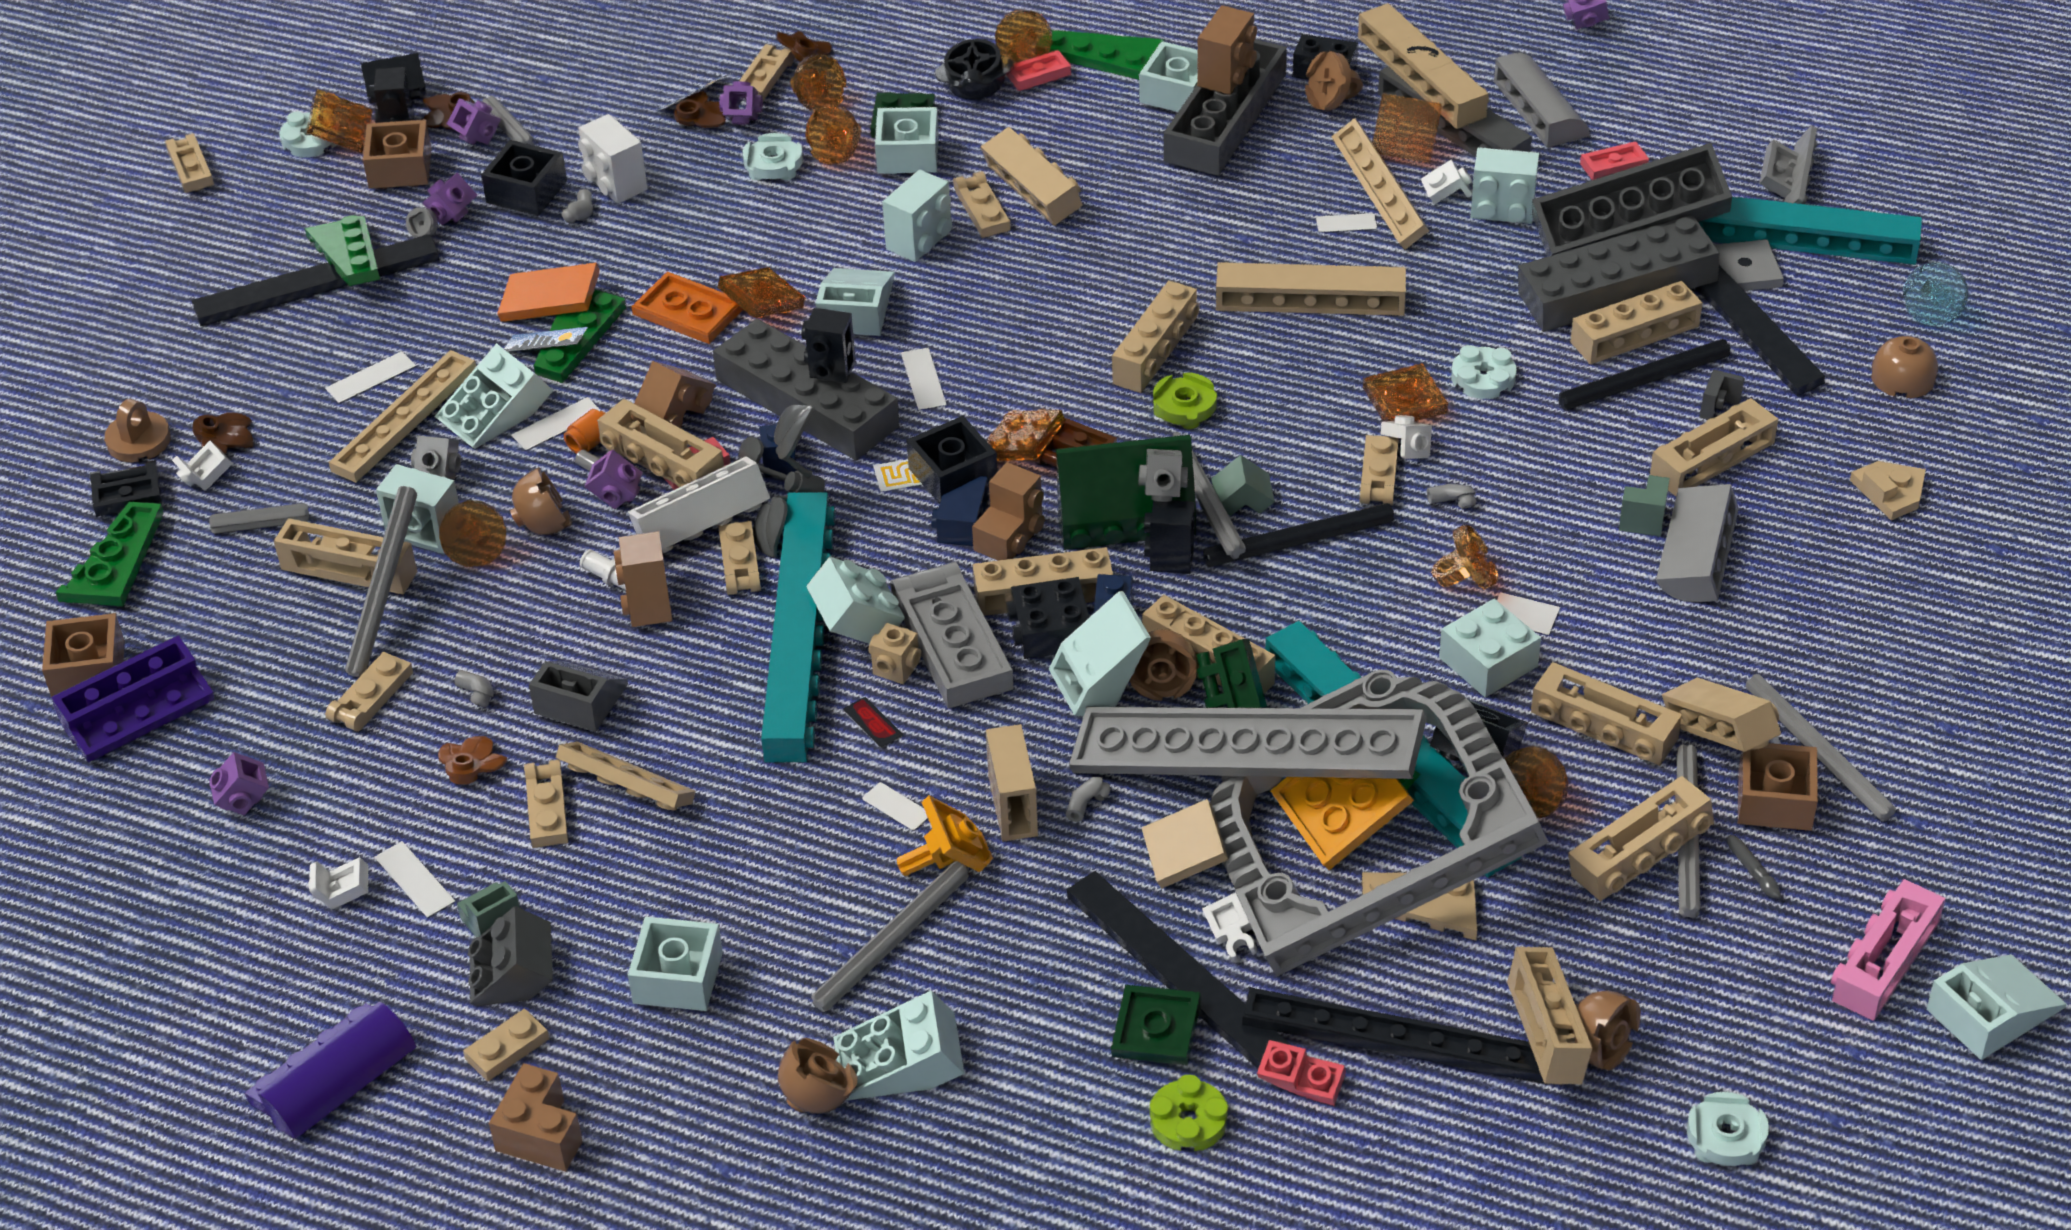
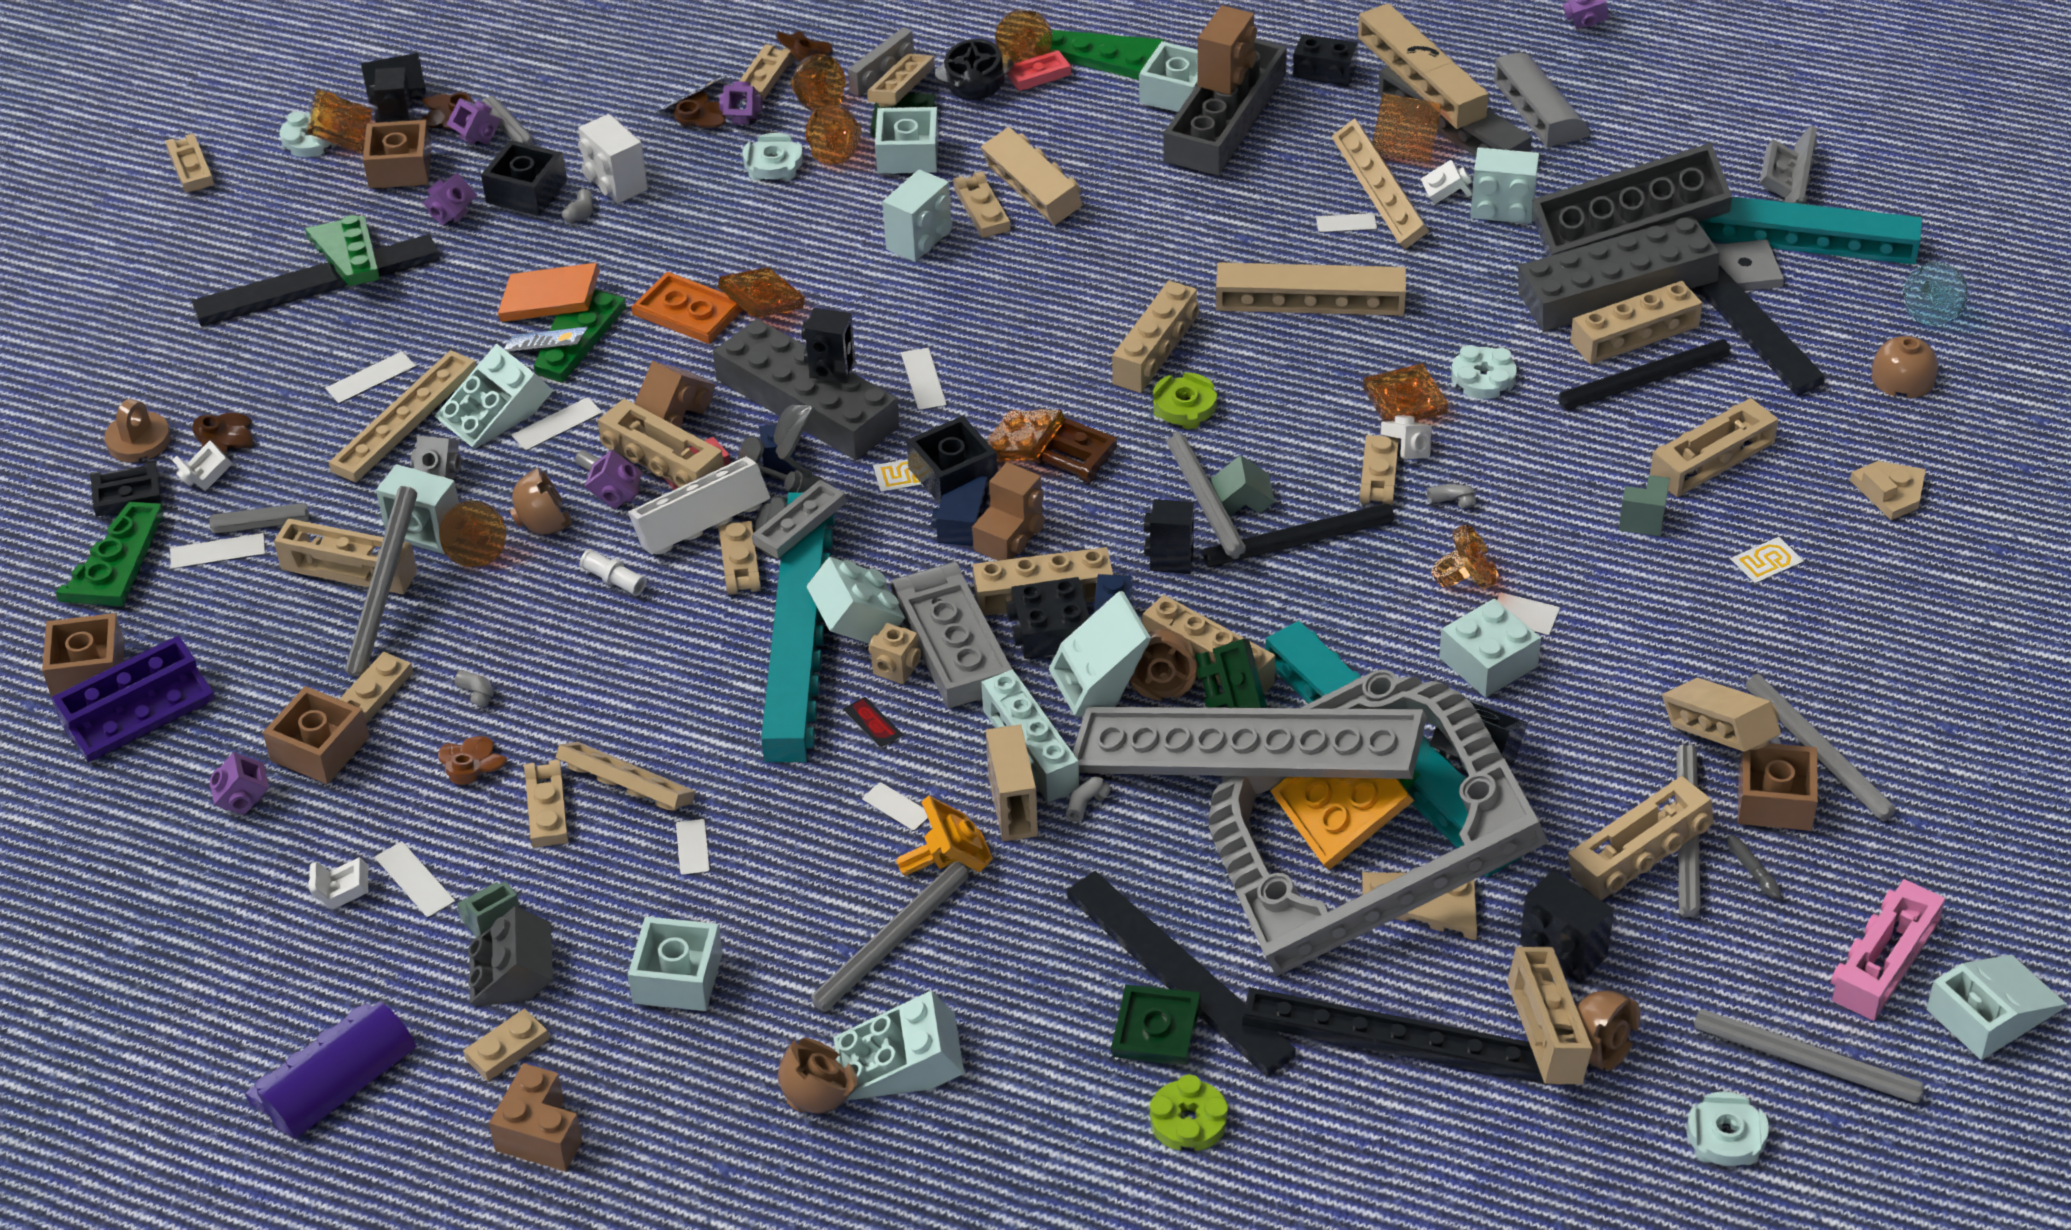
(217, 550): none -> white sticker
(316, 734): none -> medium nougat brick
(421, 222): light grey tile -> none
(575, 693): dark grey slope -> none
(584, 432): orange brick -> none
(642, 571): medium nougat brick -> none
(692, 846): none -> white sticker
(798, 518): none -> light grey plate
(860, 293): light aqua slope -> none
(879, 61): none -> light grey plate
(900, 79): none -> tan plate
(1048, 753): none -> light aqua brick
(1102, 492): dark green slope -> none
(1159, 463): light grey brick -> none
(1184, 843): tan tile -> none
(1230, 924): white plate -> none
(1298, 1073): coral slope -> none
(1331, 81): medium nougat tile -> none
(1540, 778): clear orange tile -> none
(1570, 922): none -> black brick
(1606, 714): tan brick -> none
(1613, 160): coral plate -> none
(1698, 543): light grey brick -> none
(1720, 389): dark grey bracket -> none
(1766, 559): none -> white sticker
(1809, 1056): none -> light grey axle

